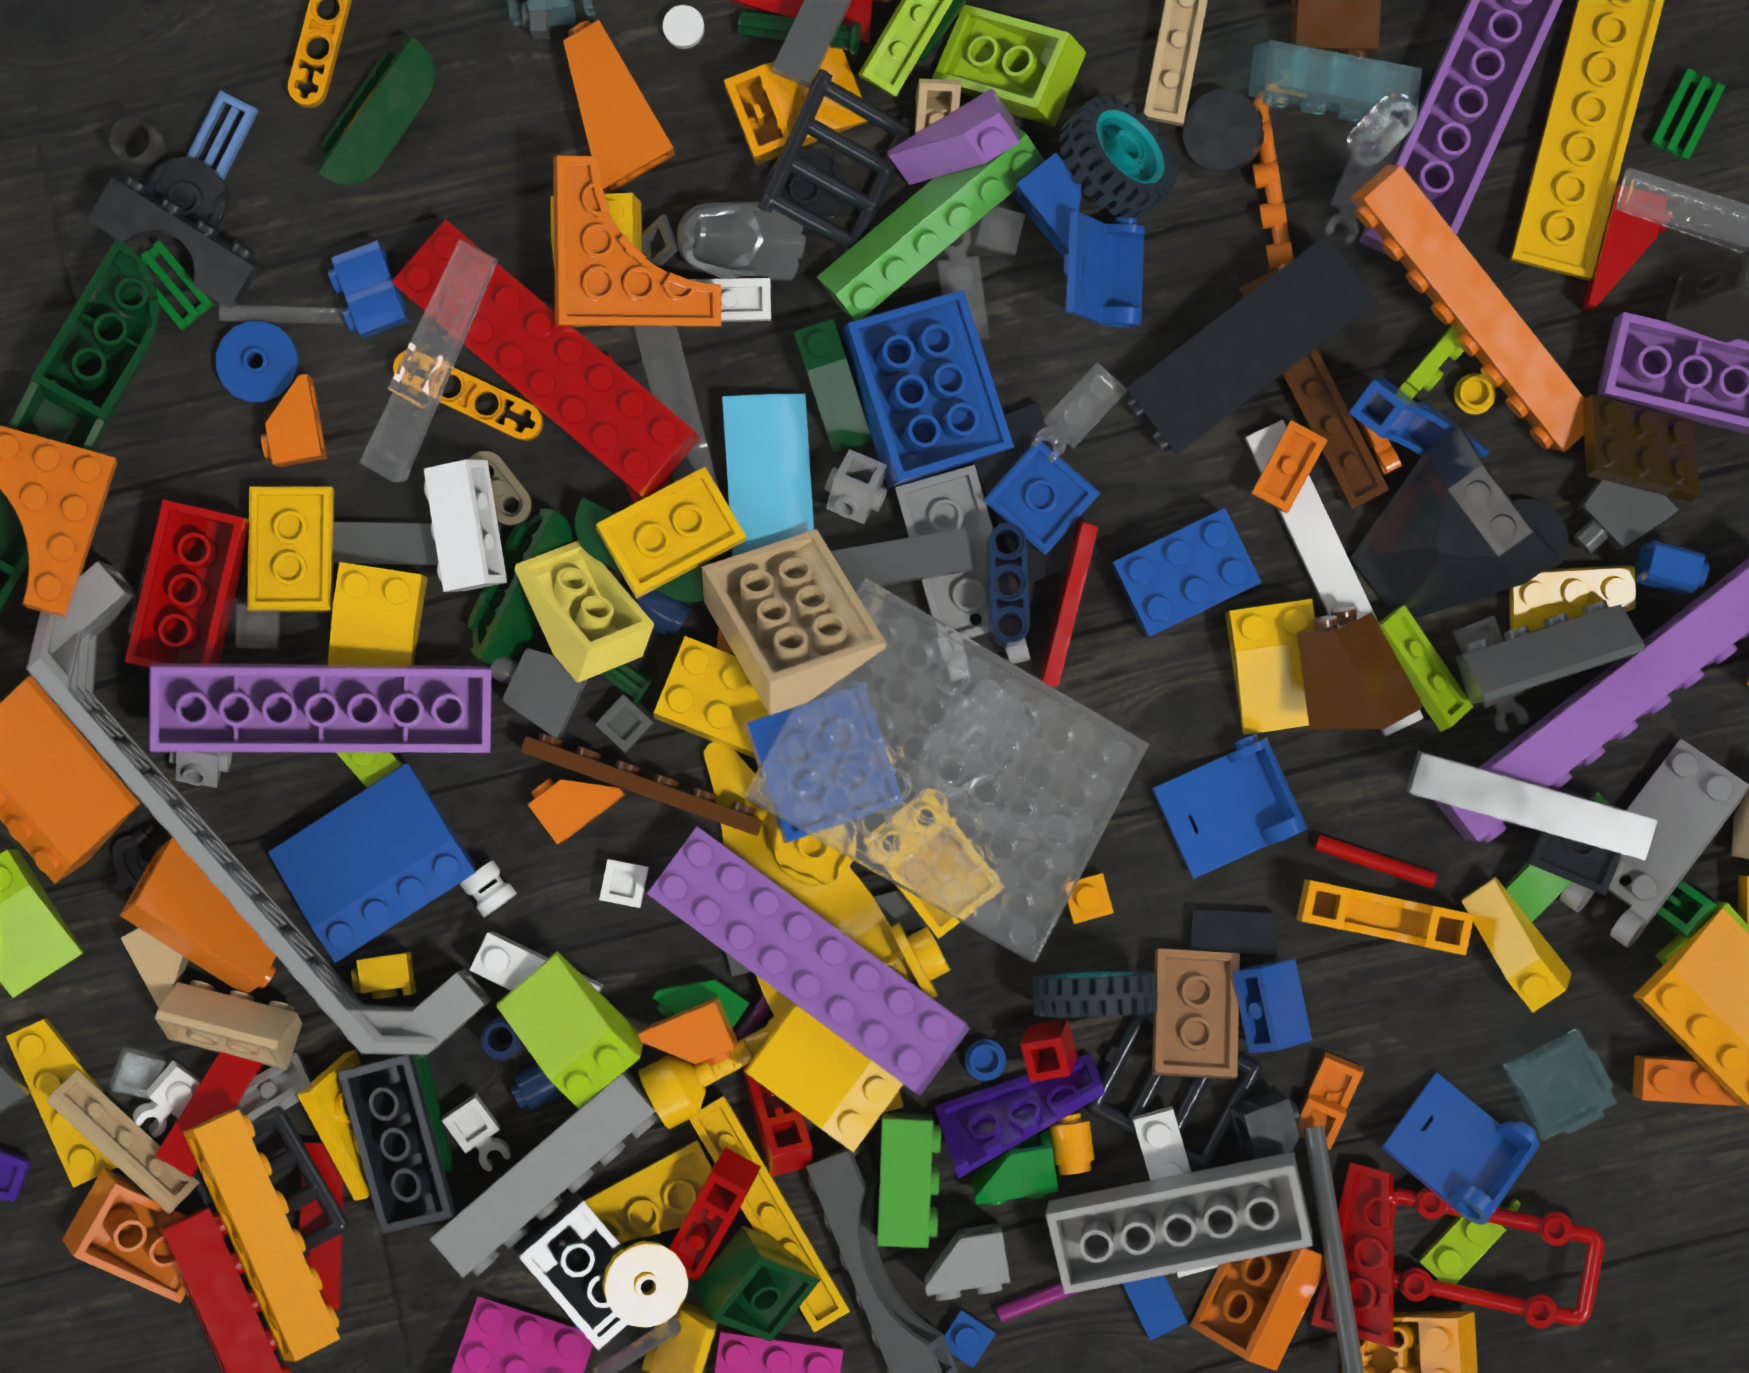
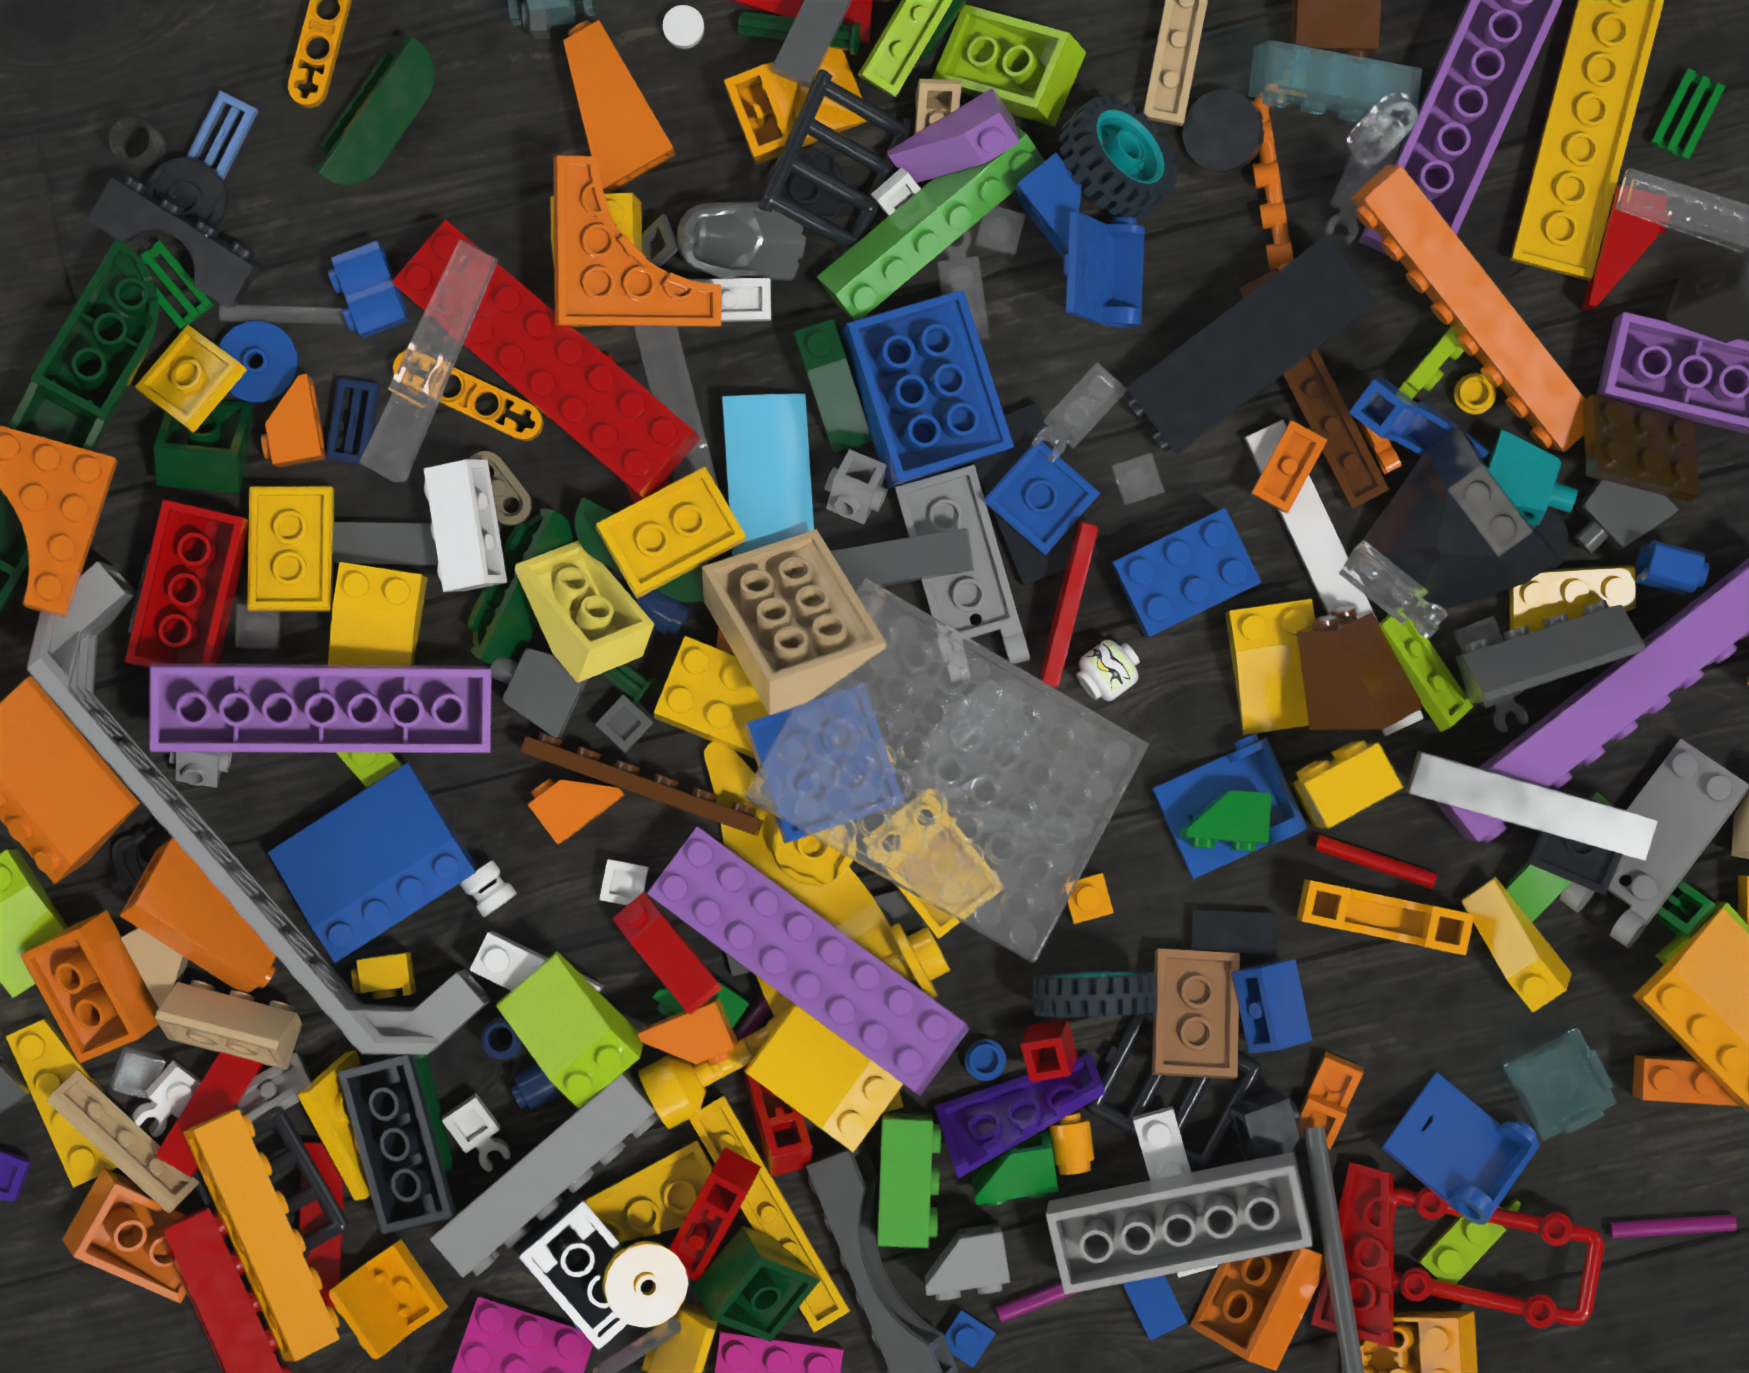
(92, 987): none -> orange slope
(190, 378): none -> yellow tile
(211, 456): none -> dark green slope
(370, 414): none -> dark blue tile
(387, 1299): none -> light orange bracket
(667, 952): none -> red slope
(895, 191): none -> white plate
(1013, 565): dark blue beam -> none
(1108, 670): none -> white head
(1137, 479): none -> clear plate
(1231, 818): none -> green slope
(1346, 784): none -> yellow brick
(1392, 589): none -> clear plate
(1529, 477): none -> teal torso
(1672, 1226): none -> magenta bar

